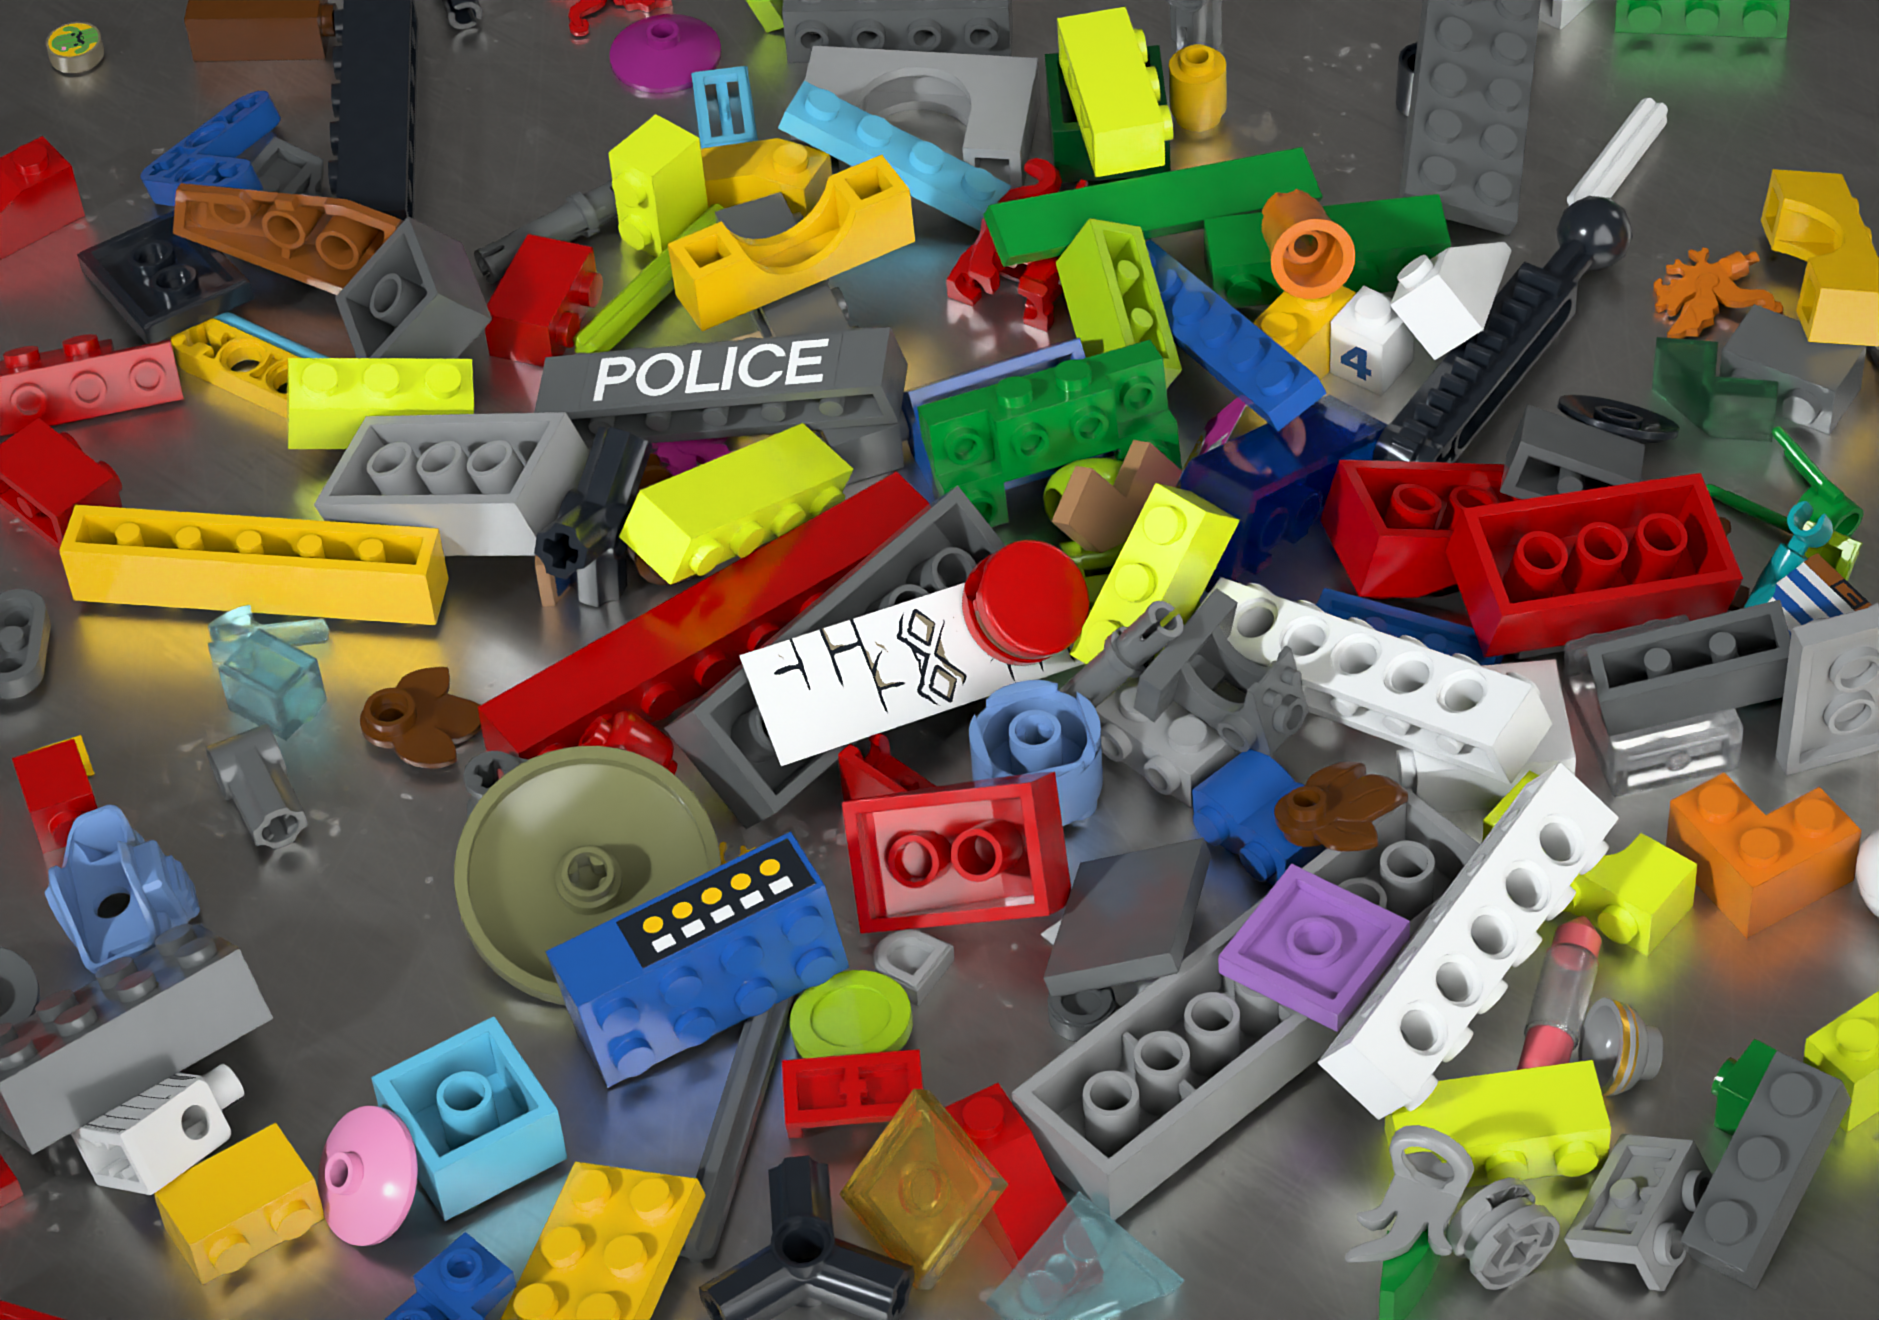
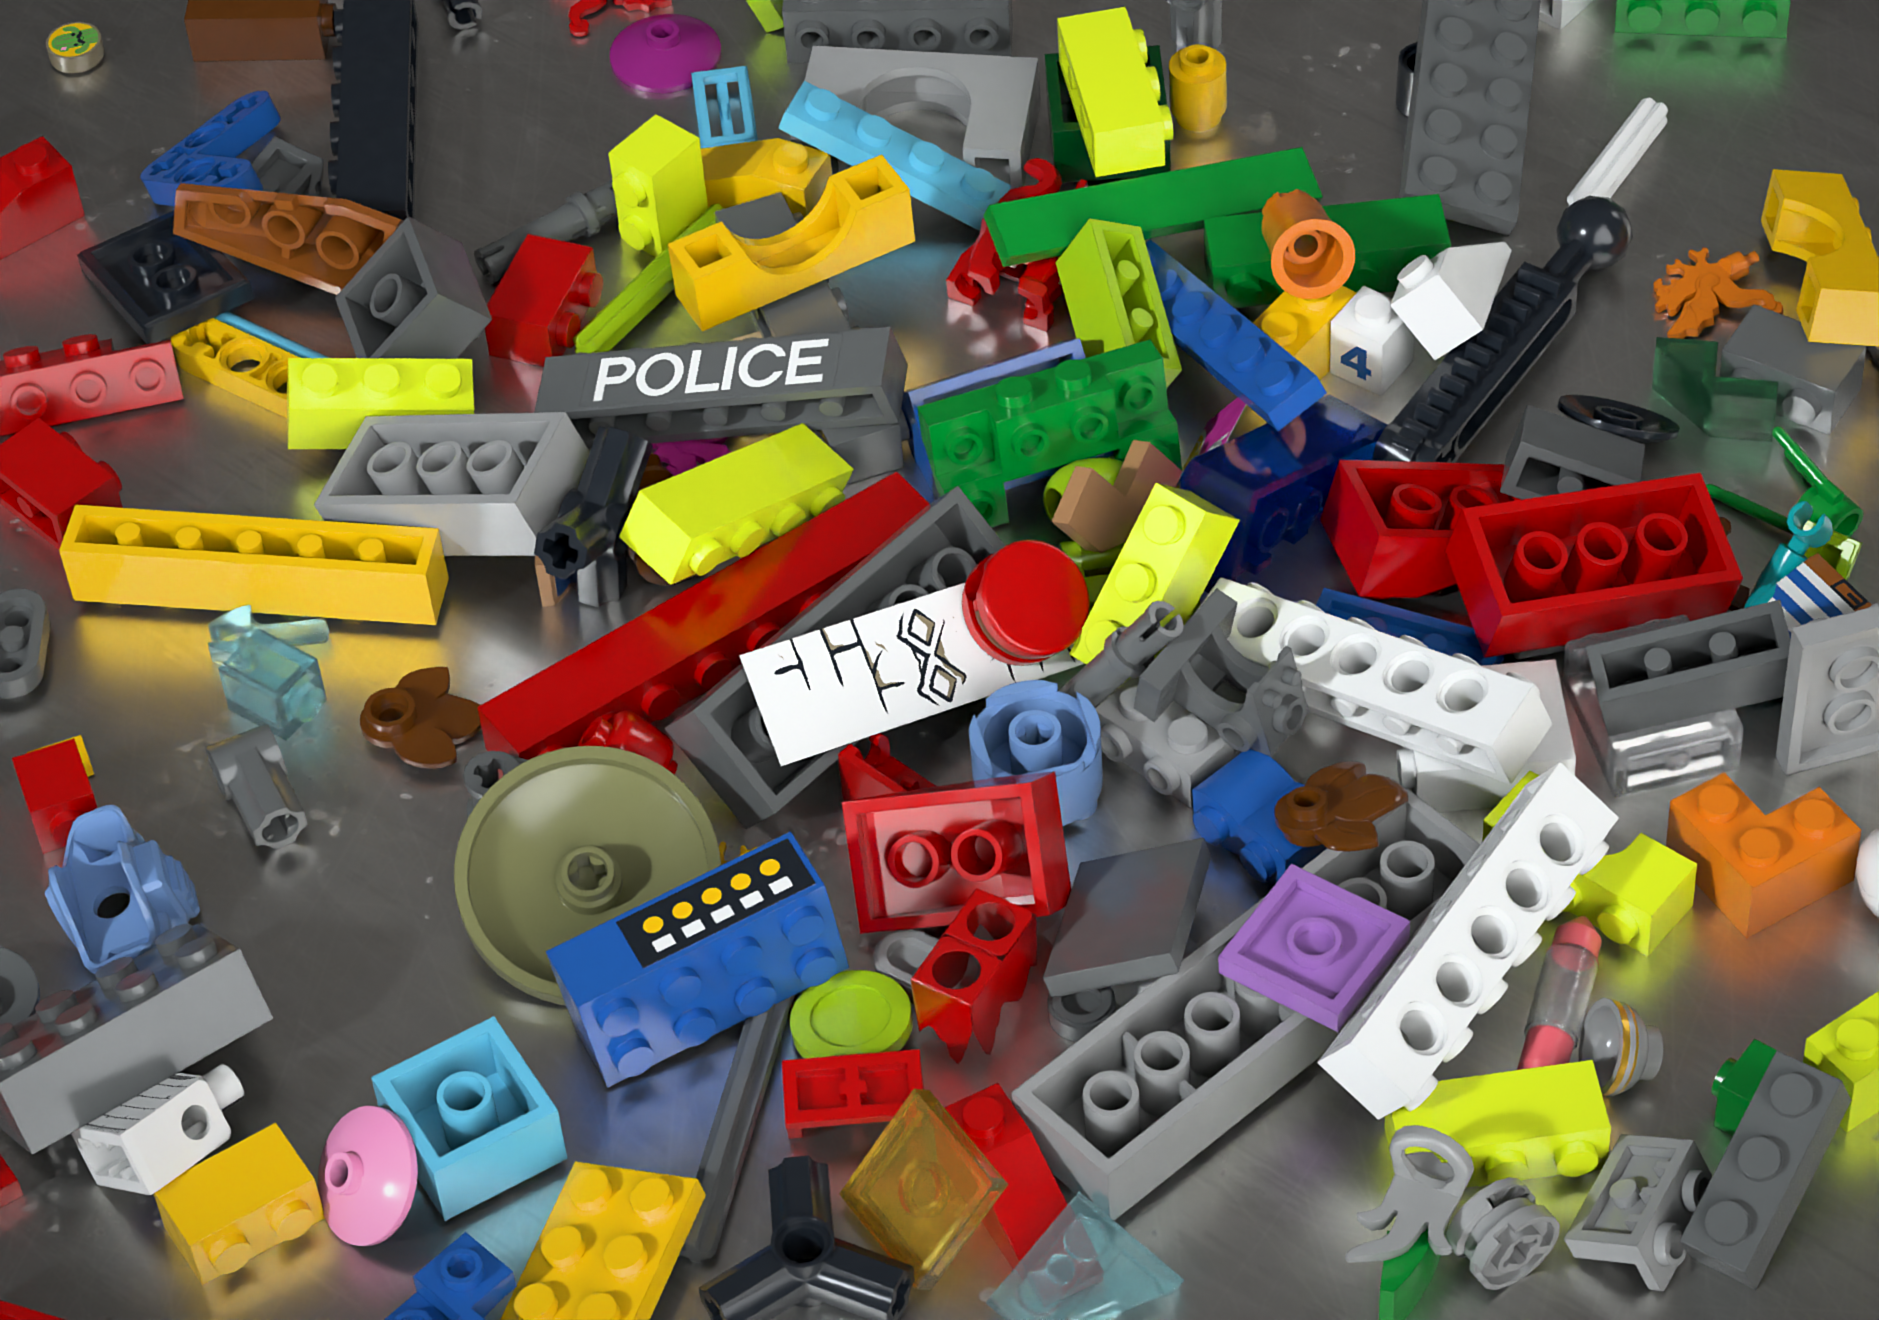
(999, 981): none -> red piece

